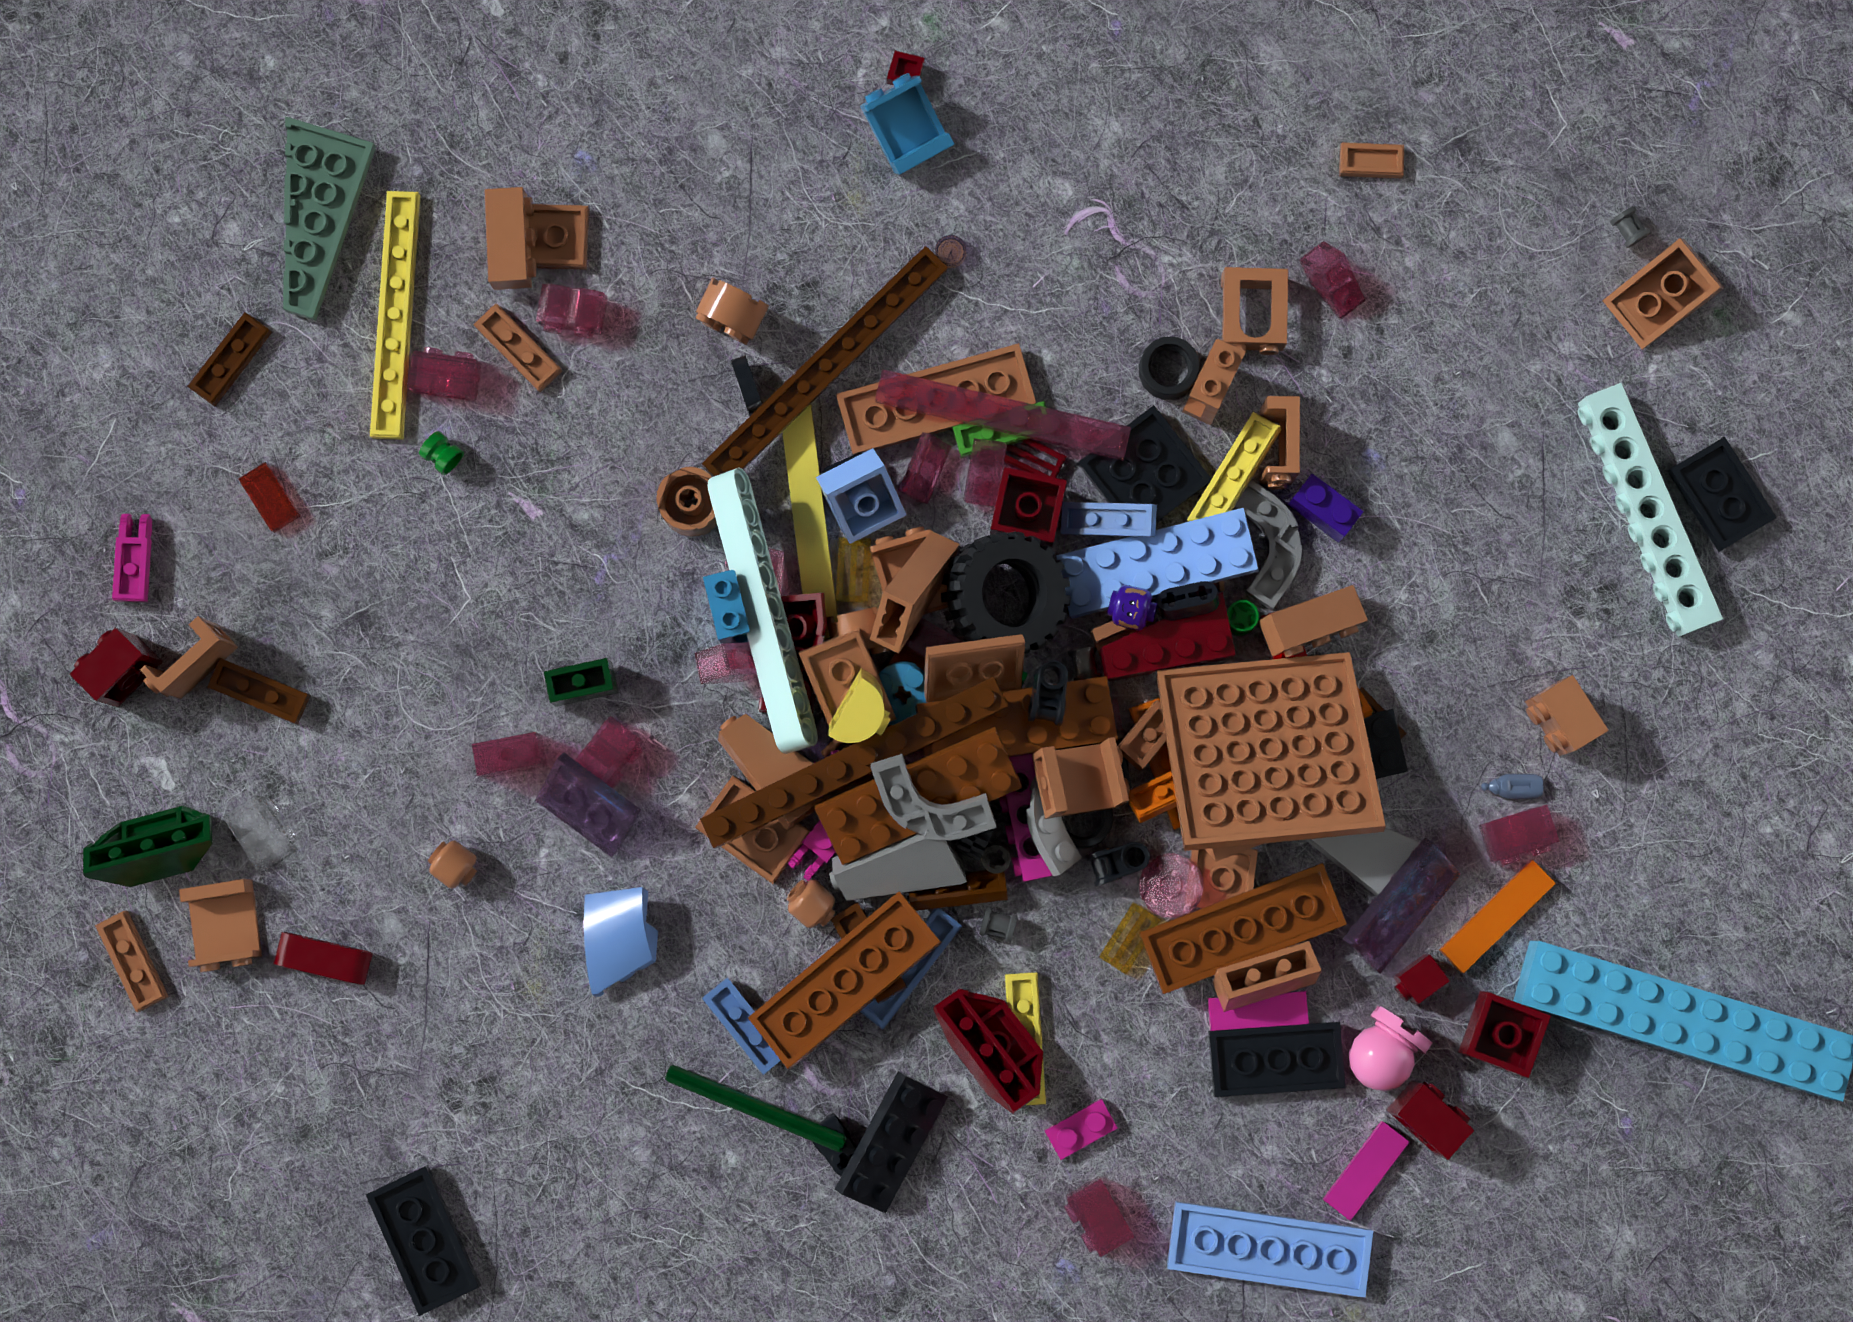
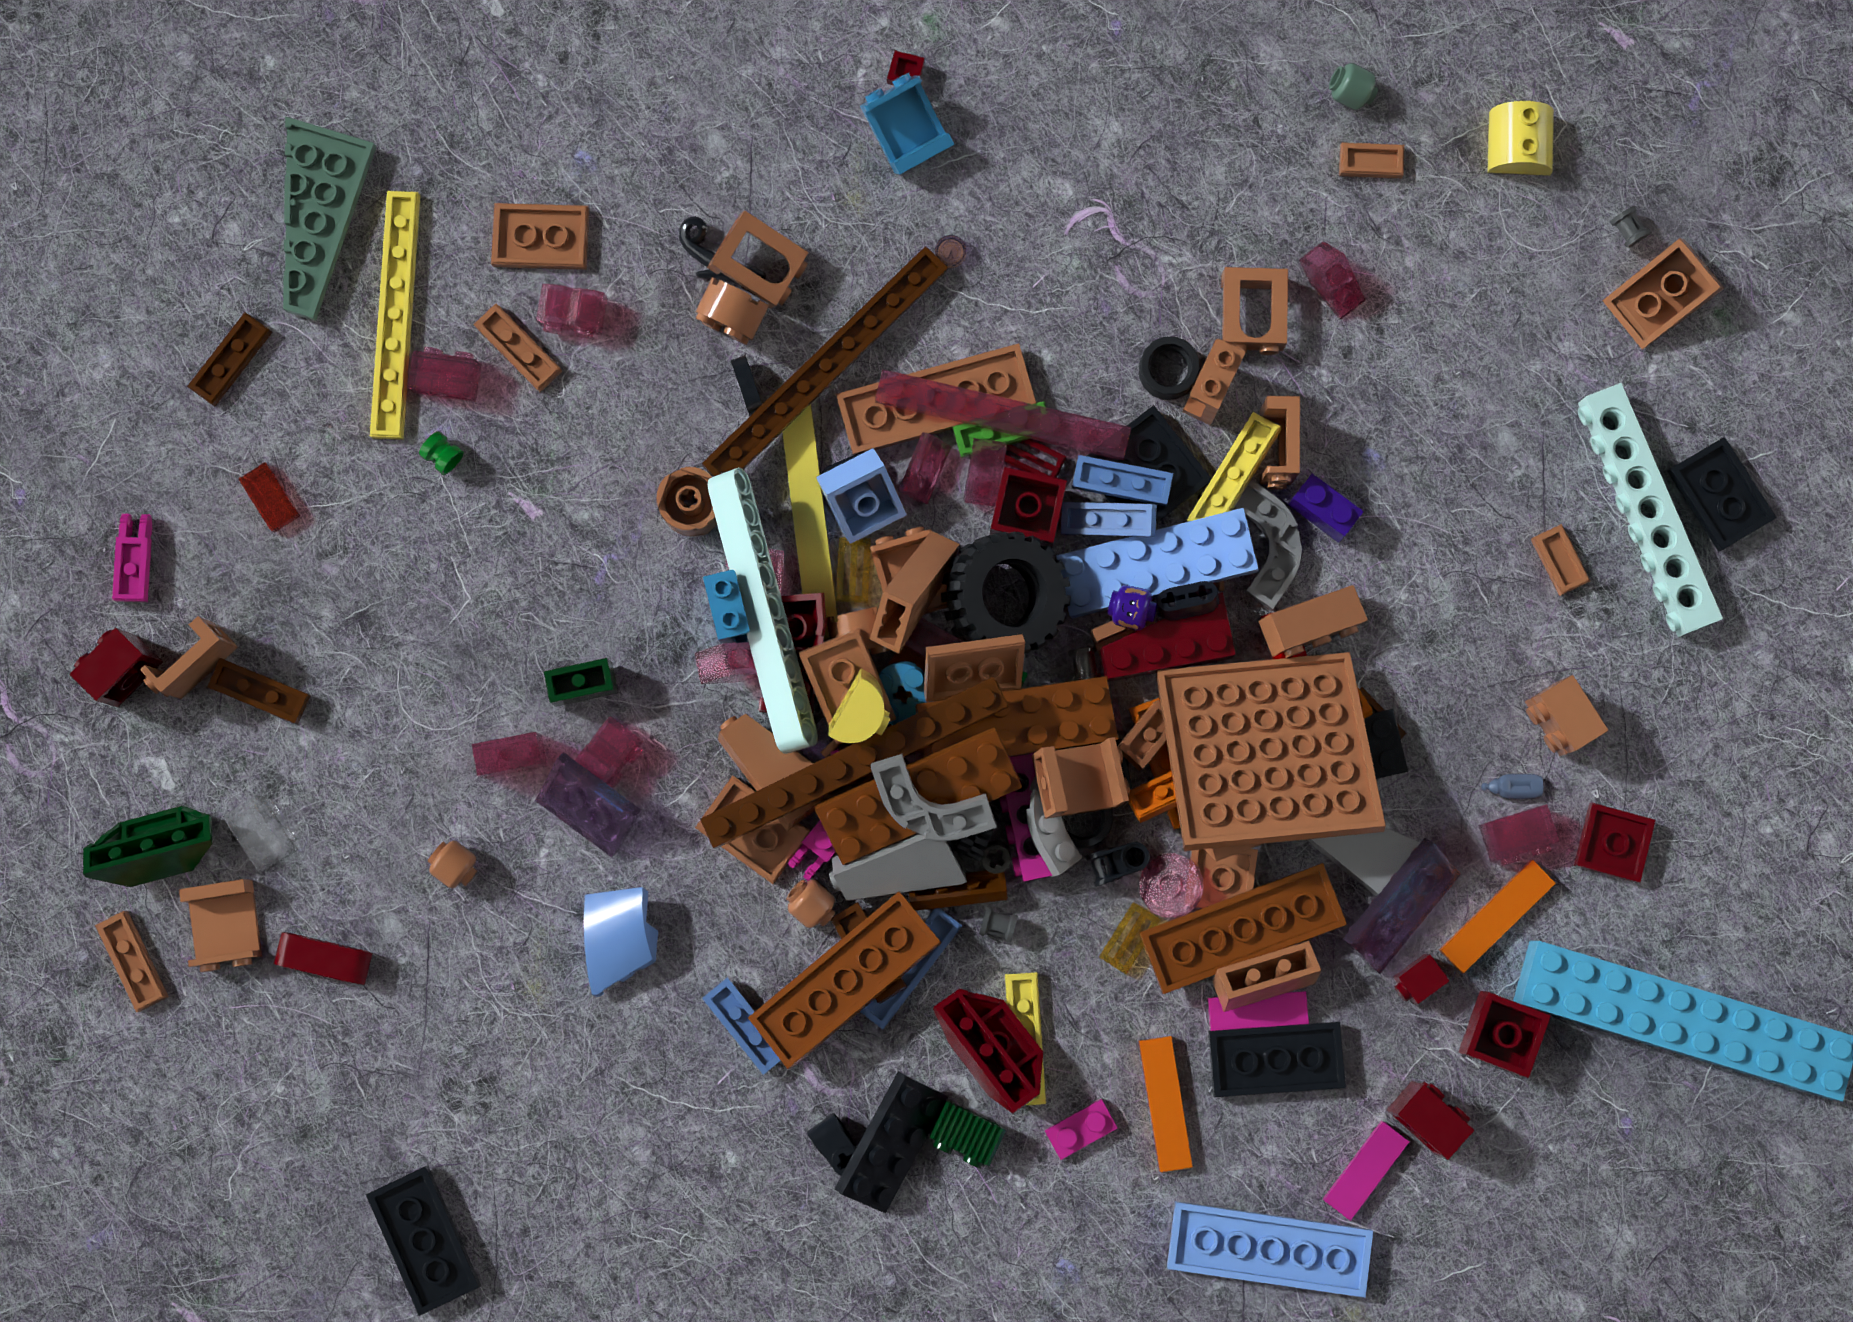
(509, 238): nougat brick -> none
(702, 254): none -> black plant
(756, 1108): dark green axle -> none
(770, 292): none -> nougat panel
(967, 1134): none -> dark green brick
(1048, 700): black piece -> none
(1099, 1216): clear pink brick -> none
(1122, 480): none -> medium blue plate
(1165, 1104): none -> orange tile
(1242, 613): green wheel -> none
(1353, 86): none -> sand green head
(1385, 1053): bright pink tile -> none
(1521, 138): none -> light yellow brick
(1560, 560): none -> nougat tile
(1614, 842): none -> dark red plate

